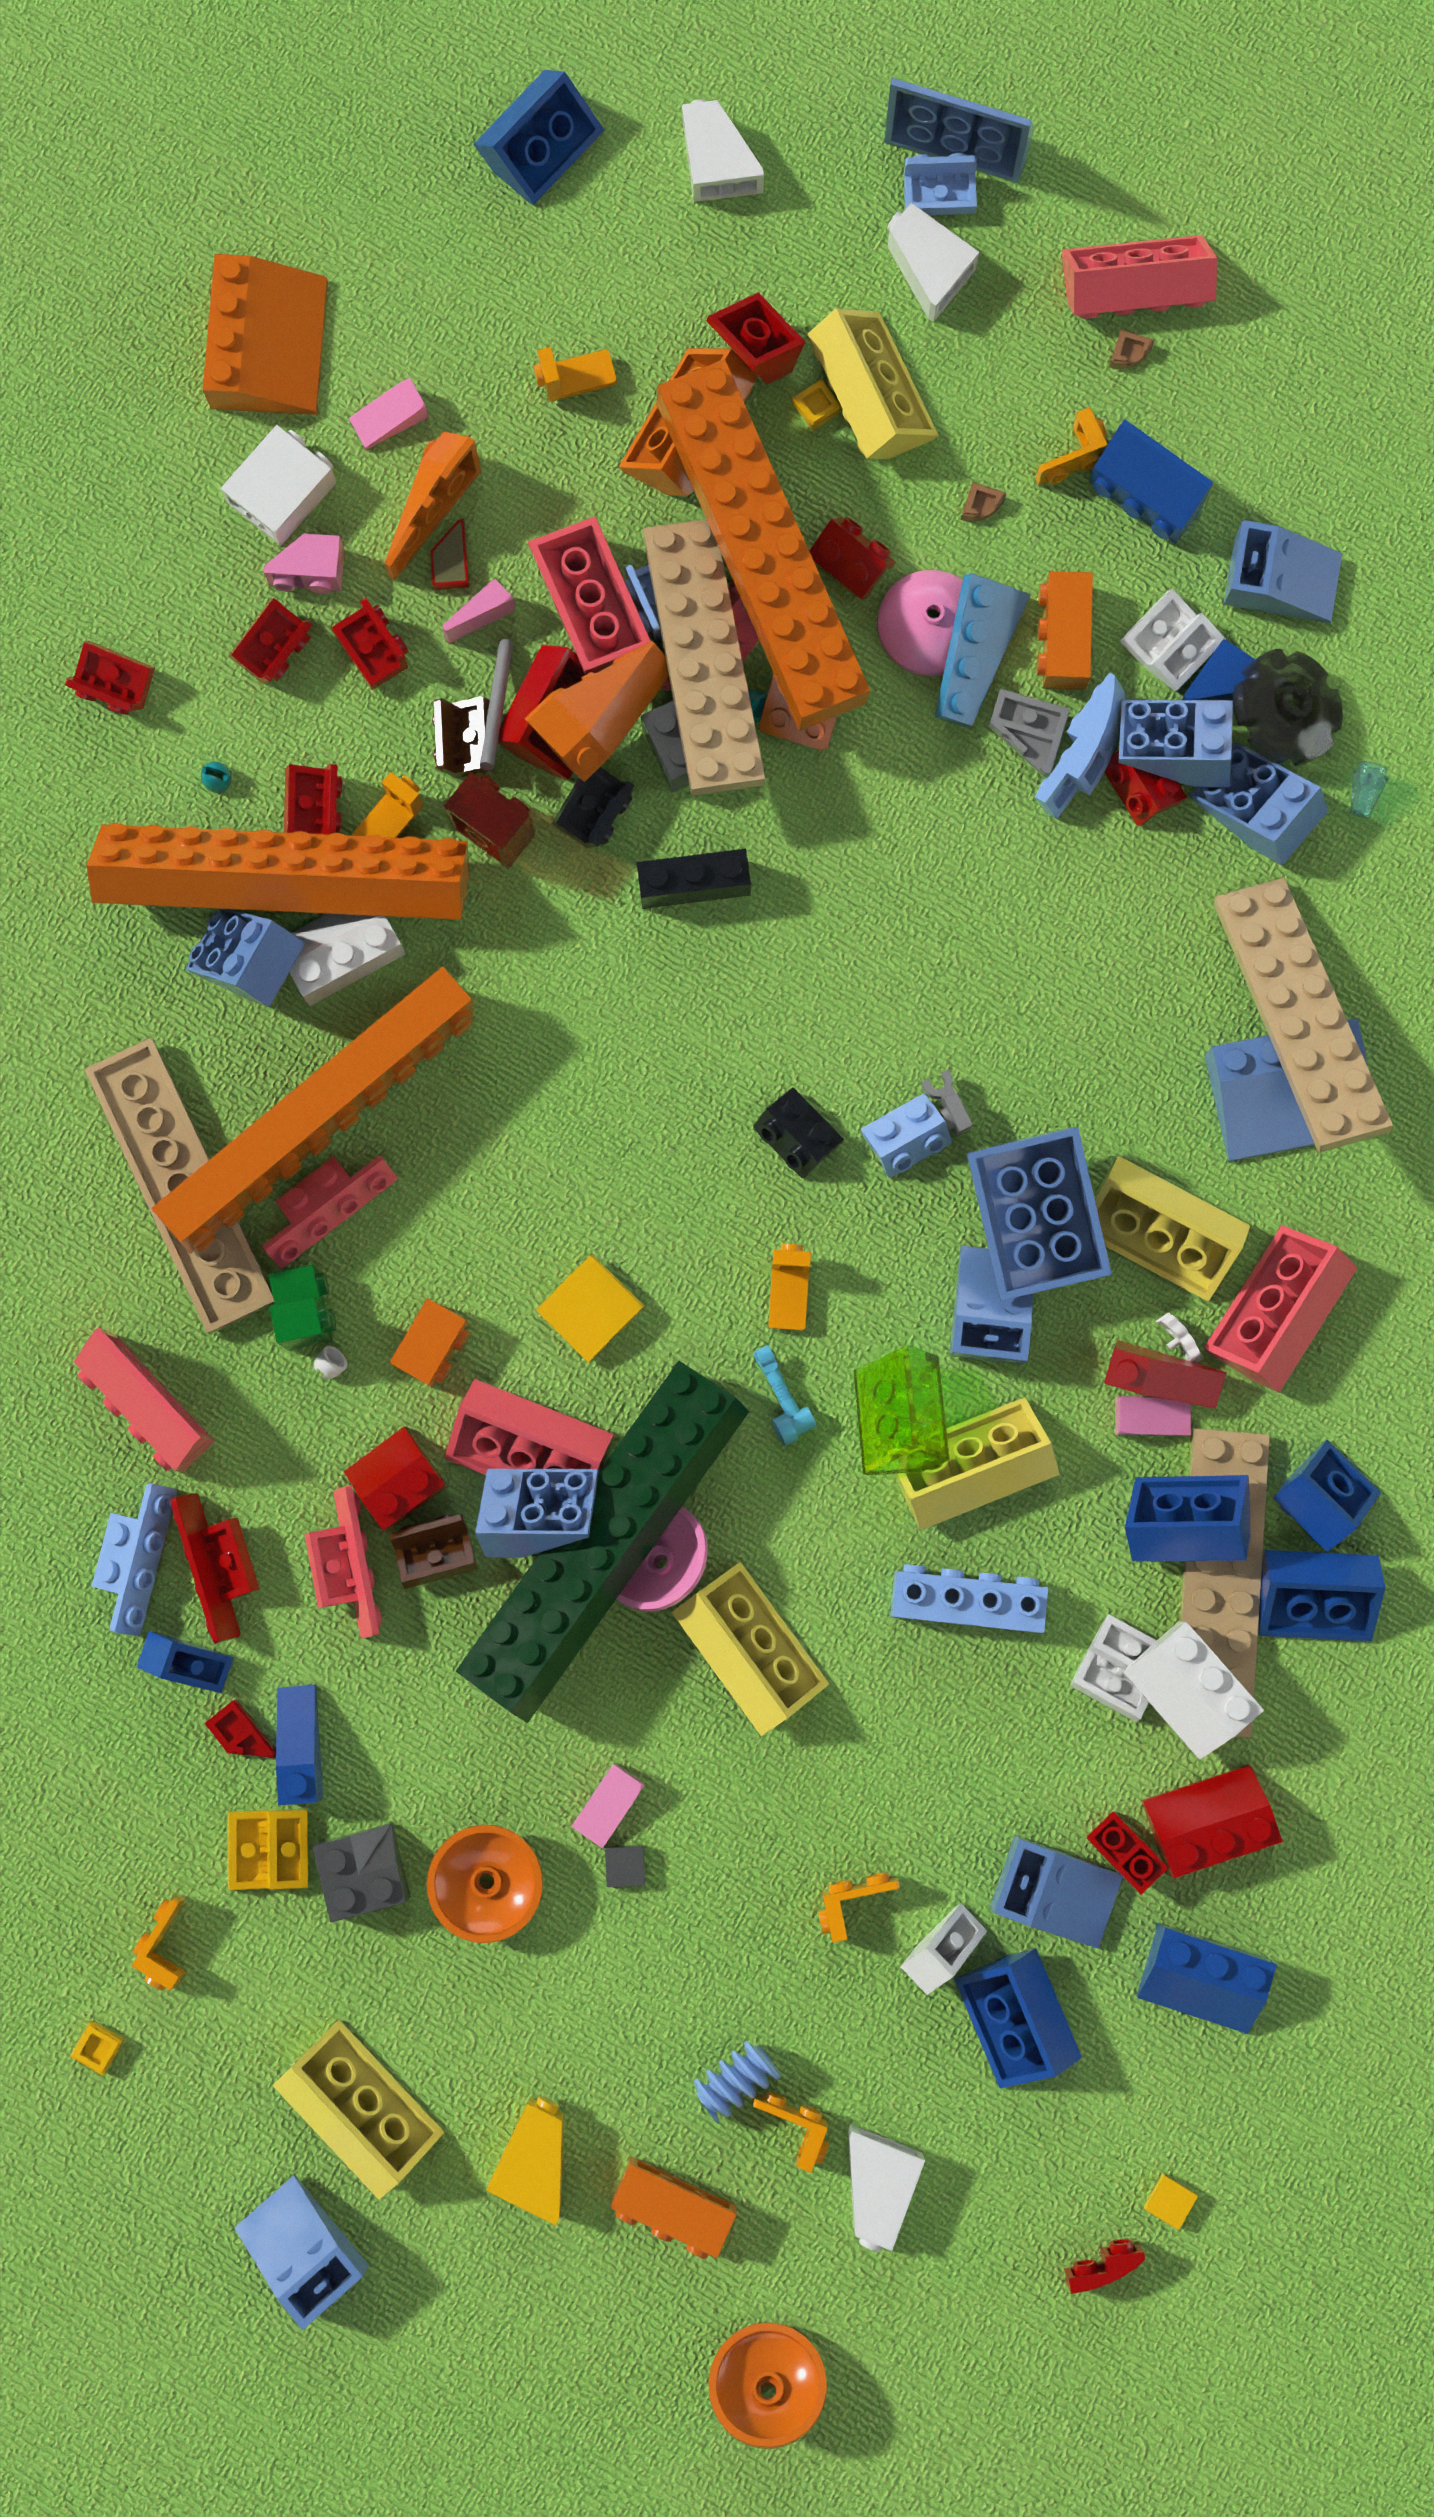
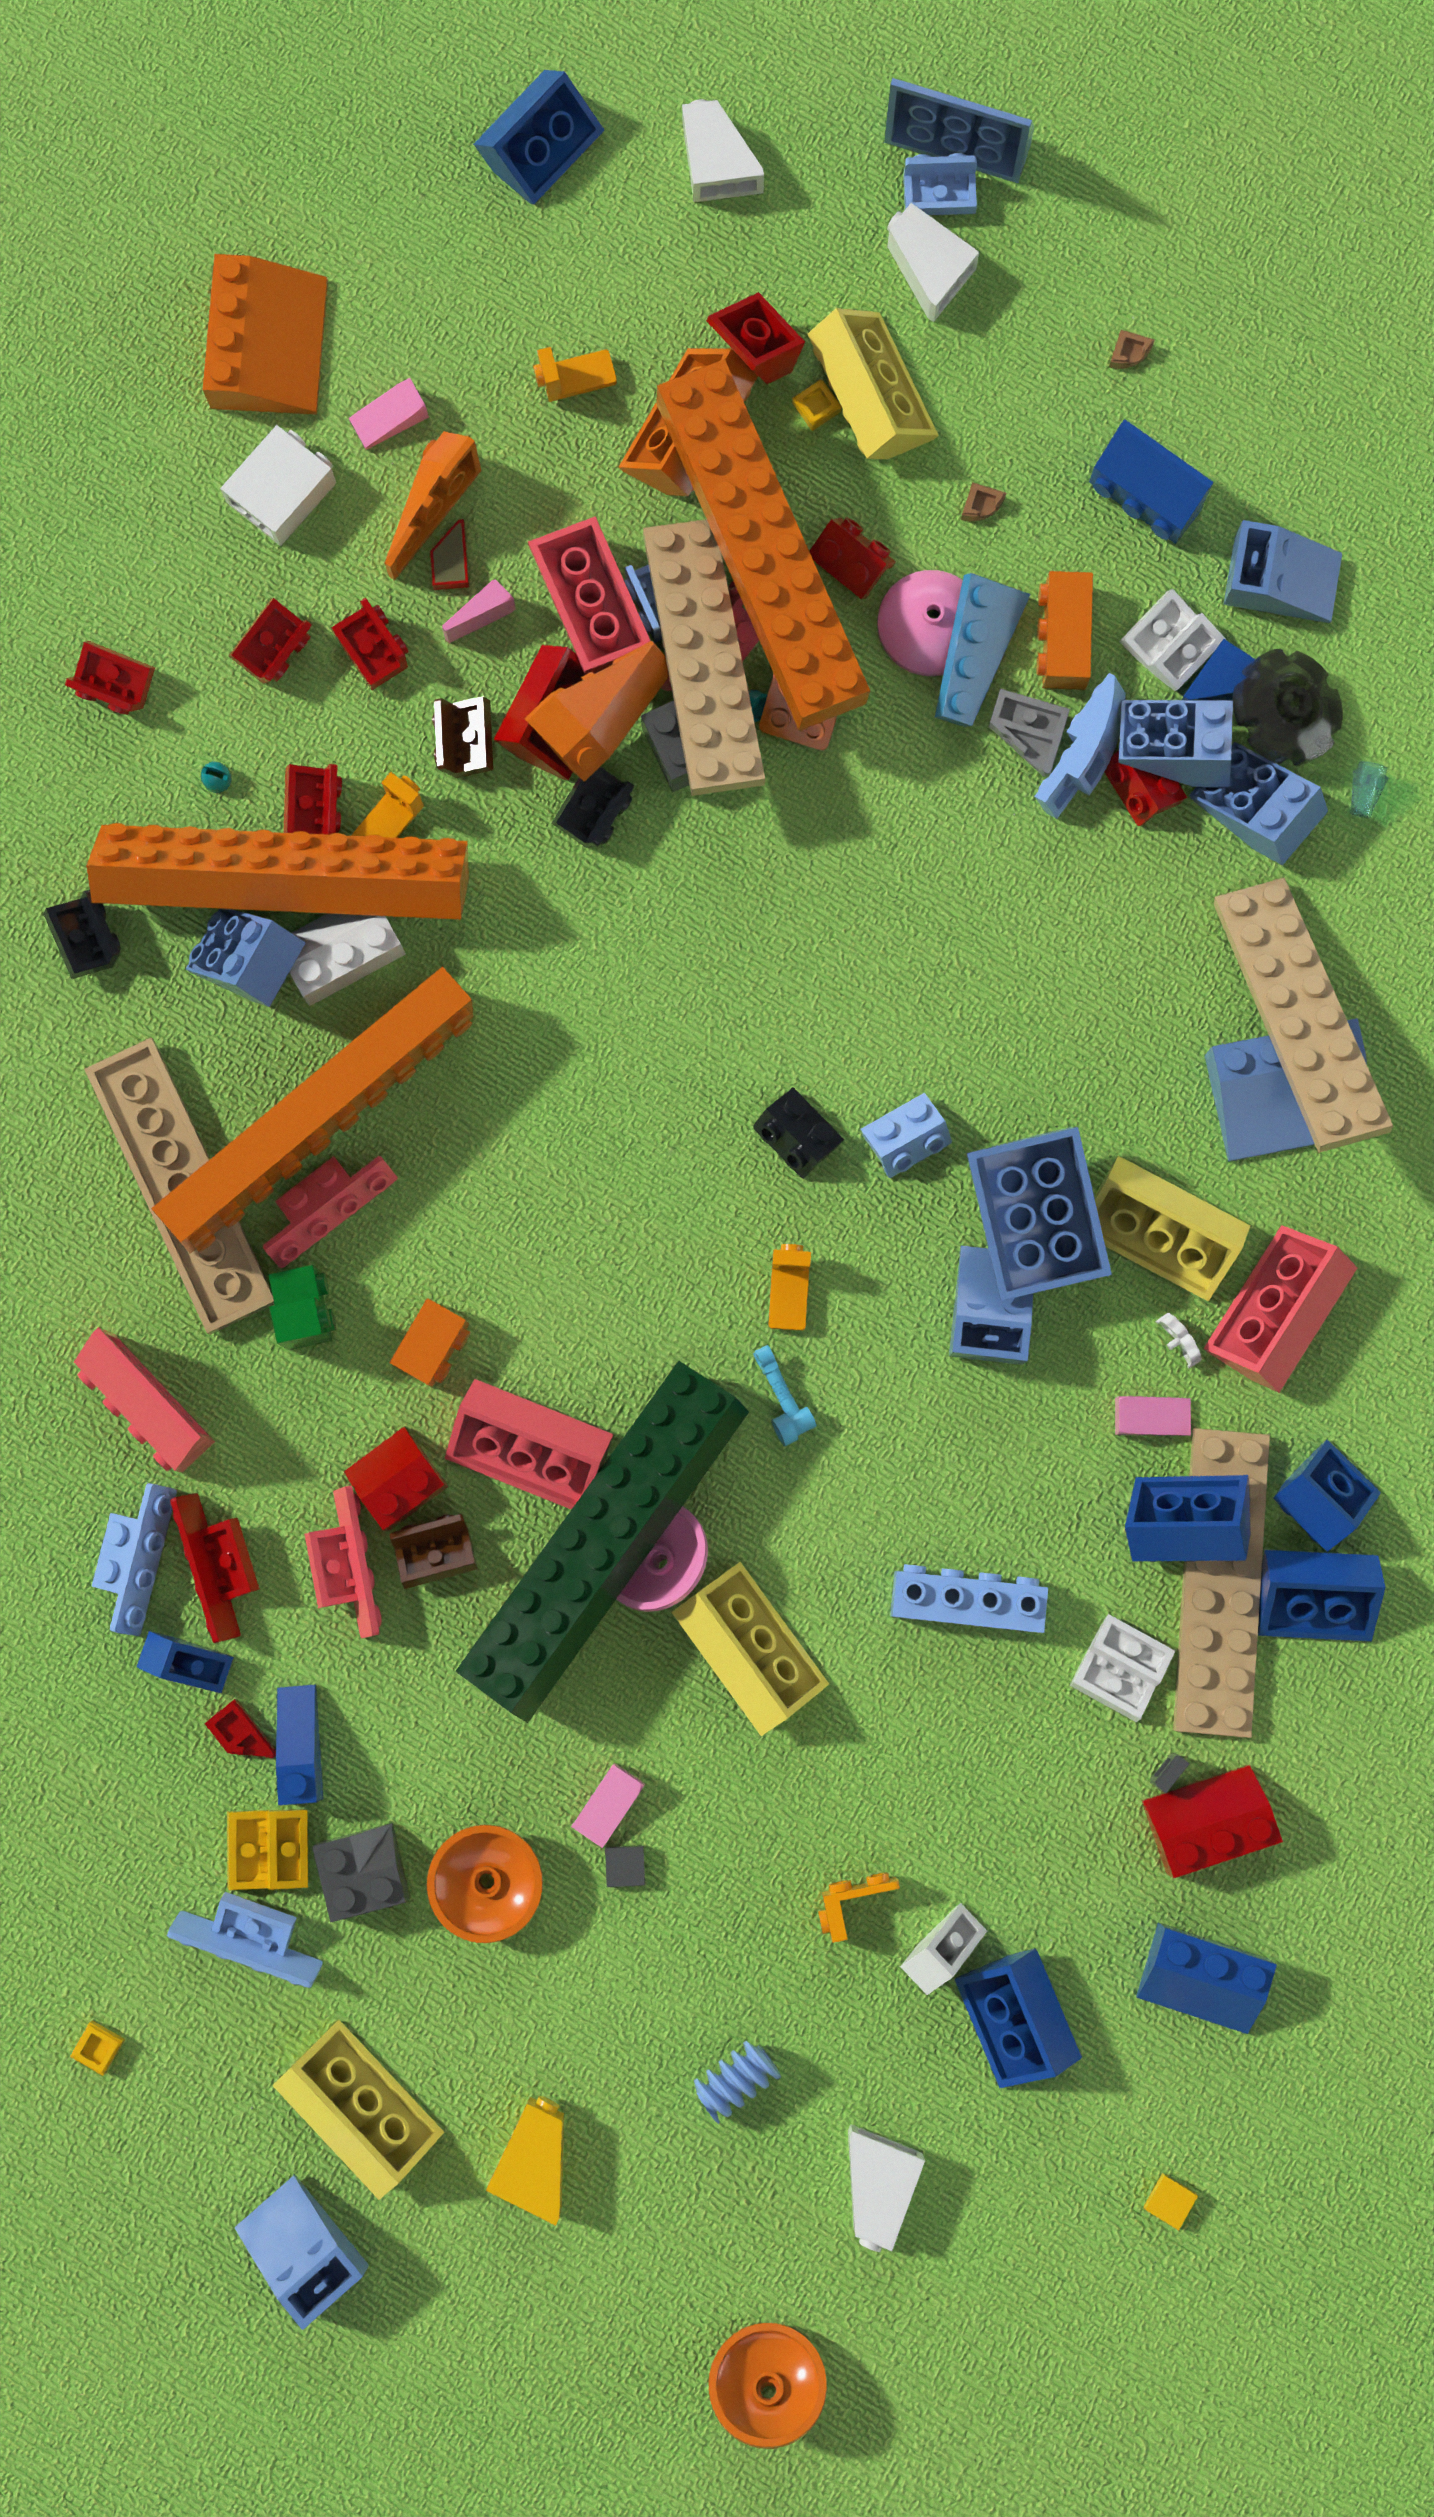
(83, 936): none -> black bracket
(158, 1970): light orange bracket -> none
(248, 1936): none -> light blue bracket
(308, 563): bright pink slope -> none
(330, 1362): white hinge -> none
(490, 819): clear red brick -> none
(496, 704): light grey bar -> none
(534, 1510): medium blue slope -> none
(590, 1308): yellow slope -> none
(673, 2208): orange brick -> none
(694, 878): black brick -> none
(813, 2145): light orange bracket -> none
(901, 1413): clear neon green slope -> none
(952, 1106): light grey plate -> none
(987, 1461): light yellow slope -> none
(1055, 1892): medium blue slope -> none
(1091, 437): light orange bracket -> none
(1117, 2261): red slope -> none
(1127, 1853): red slope -> none
(1139, 276): coral slope -> none
(1163, 1376): red slope -> none
(1169, 1772): none -> dark grey tile
(1192, 1690): white slope -> none

